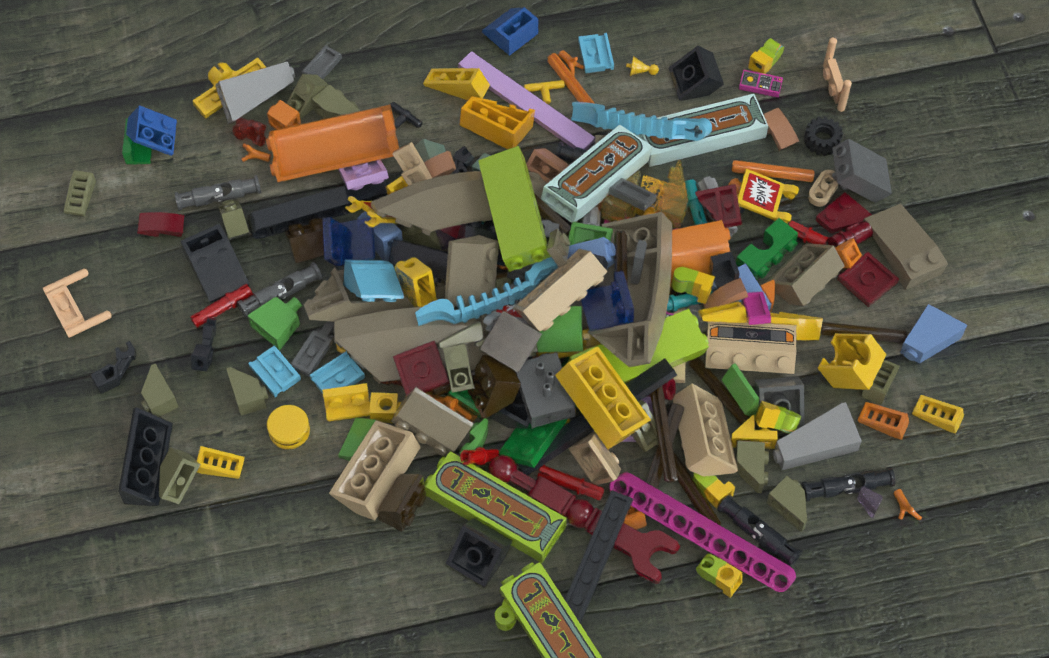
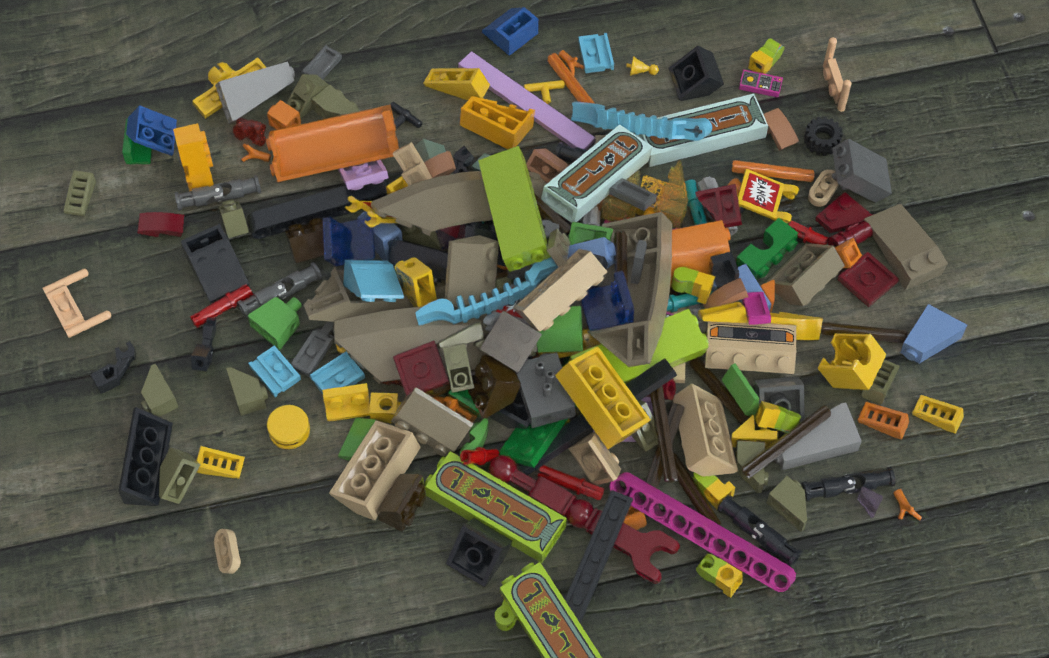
(194, 155): none -> light orange wedge
(227, 551): none -> tan plate
(786, 441): none -> dark brown axle

